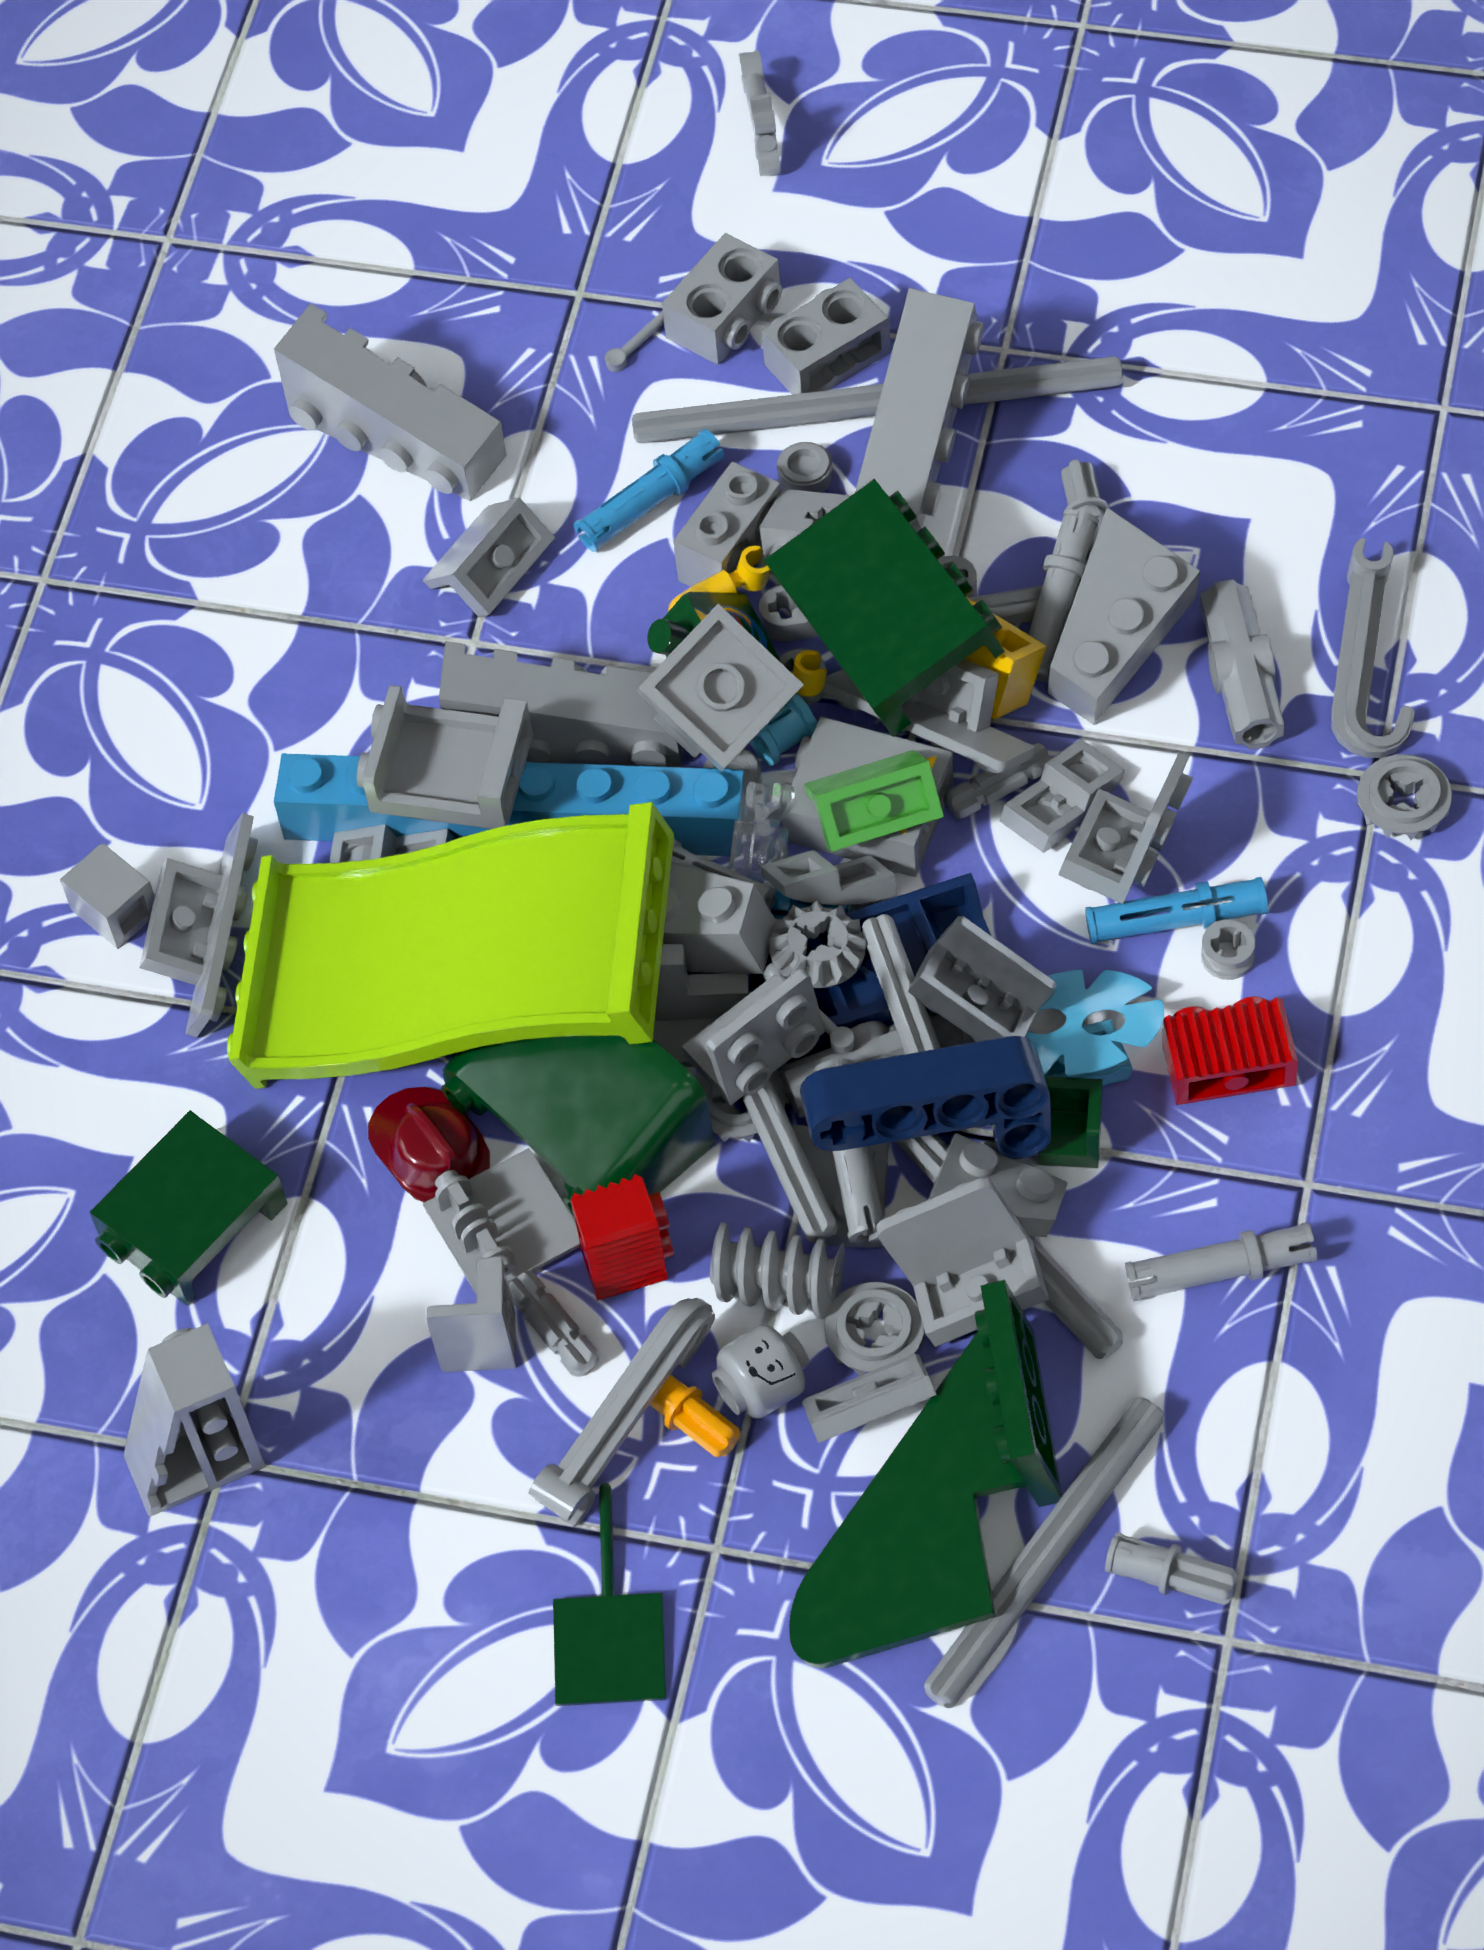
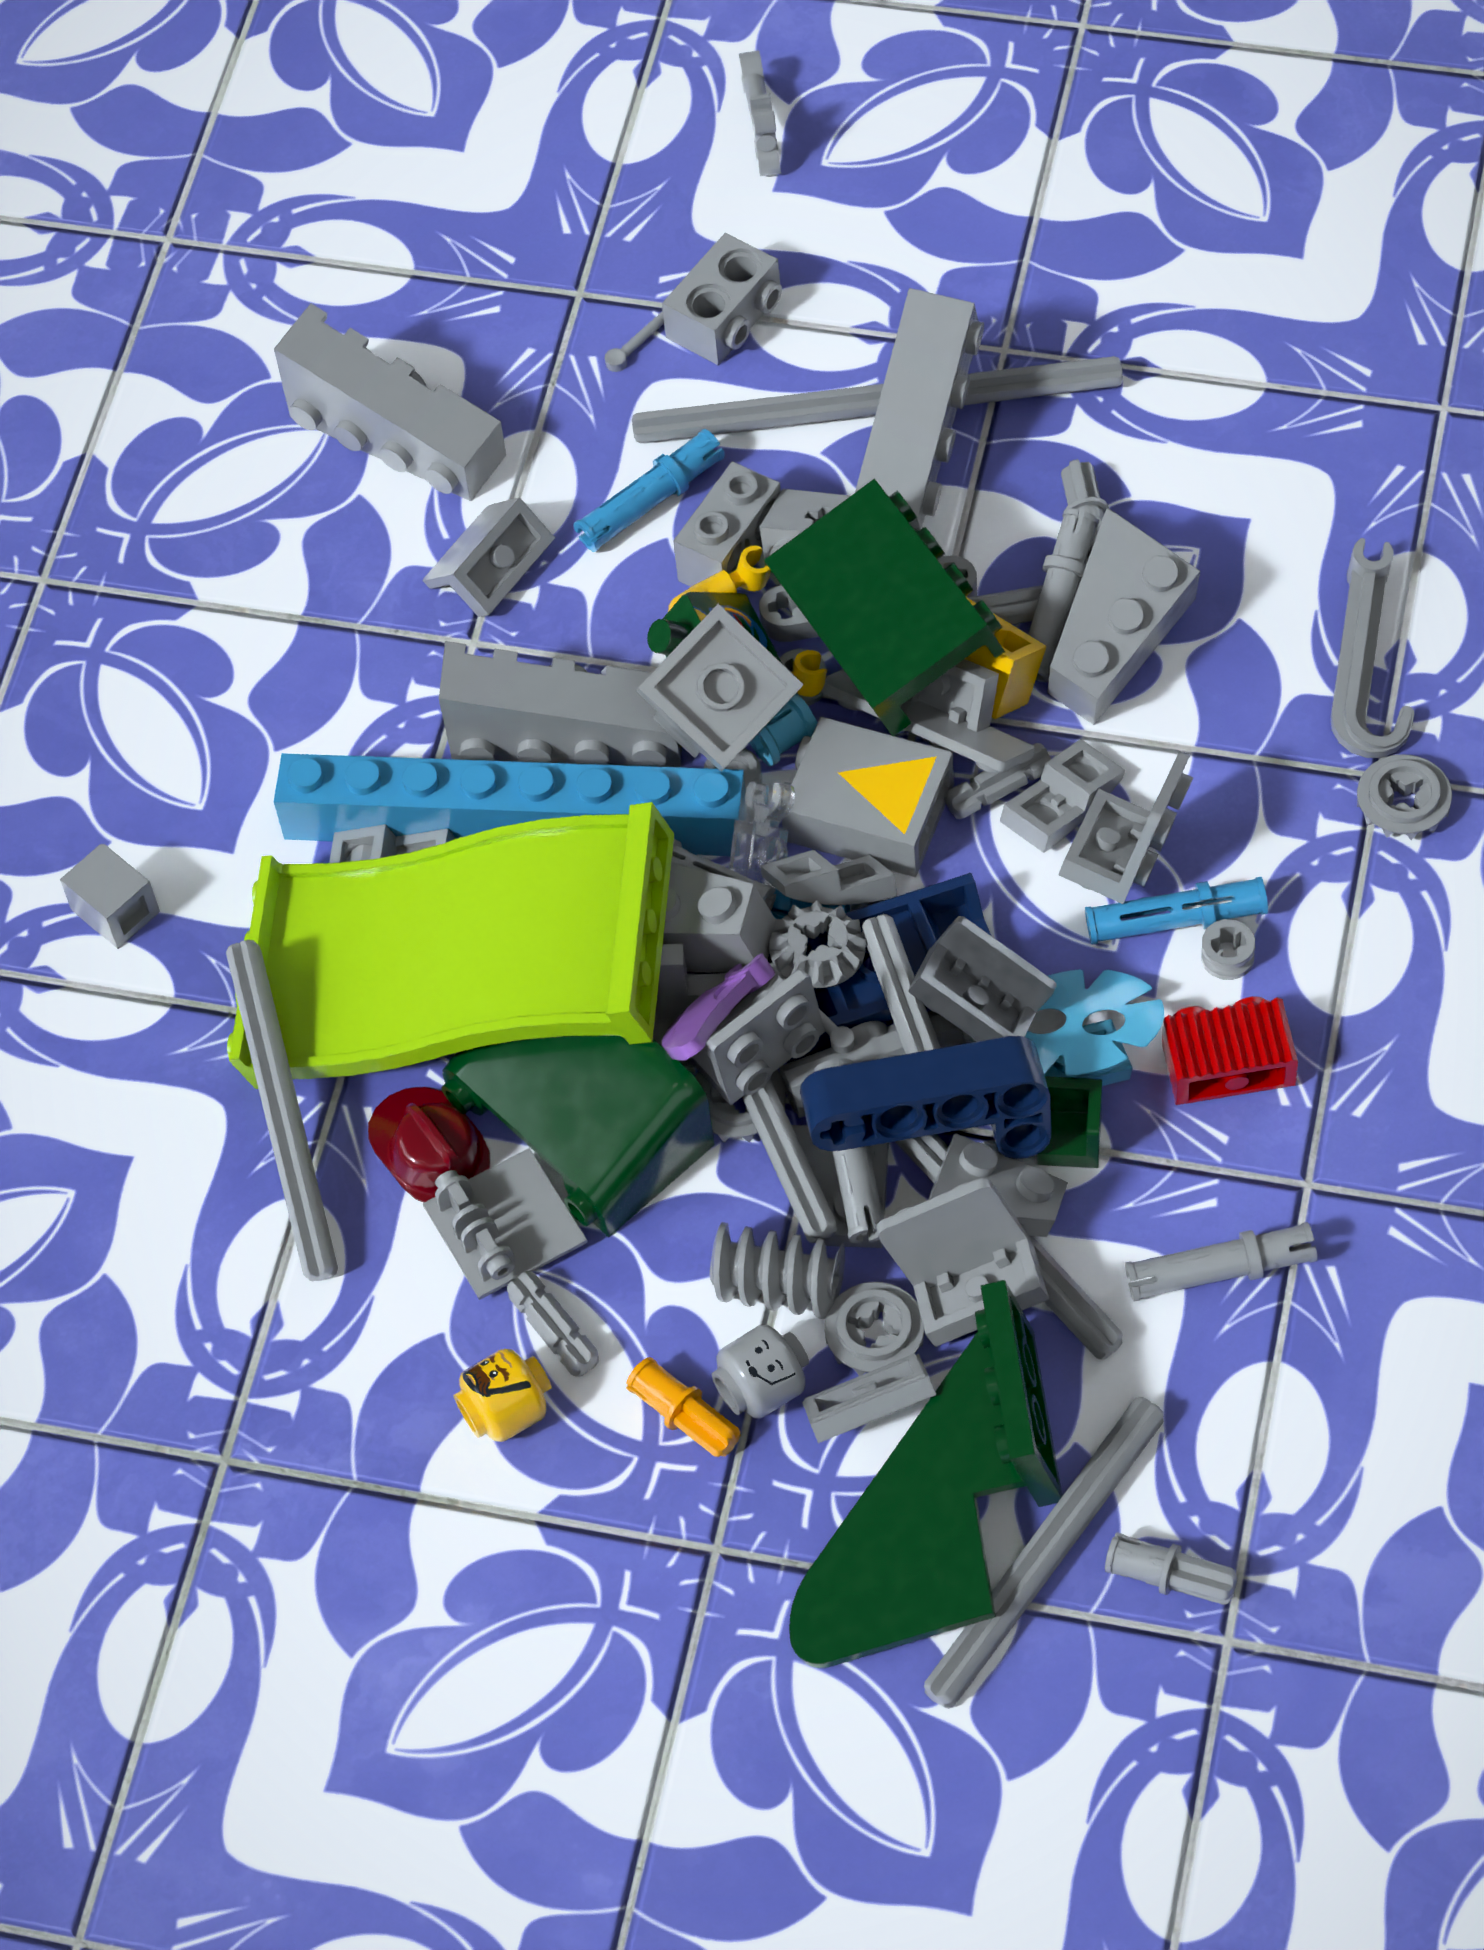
(184, 1206): dark green panel -> none
(187, 1423): light grey wedge -> none
(193, 923): light grey bracket -> none
(282, 1111): none -> light grey axle
(445, 762): light grey panel -> none
(480, 1332): light grey panel -> none
(502, 1395): none -> yellow head
(608, 1643): dark green piece -> none
(622, 1236): red brick -> none
(672, 1342): light grey piece -> none
(700, 1019): none -> medium lavender piece
(805, 467): light grey tile -> none
(826, 339): light grey brick -> none
(875, 799): bright green panel -> none
(1241, 664): light grey piece -> none

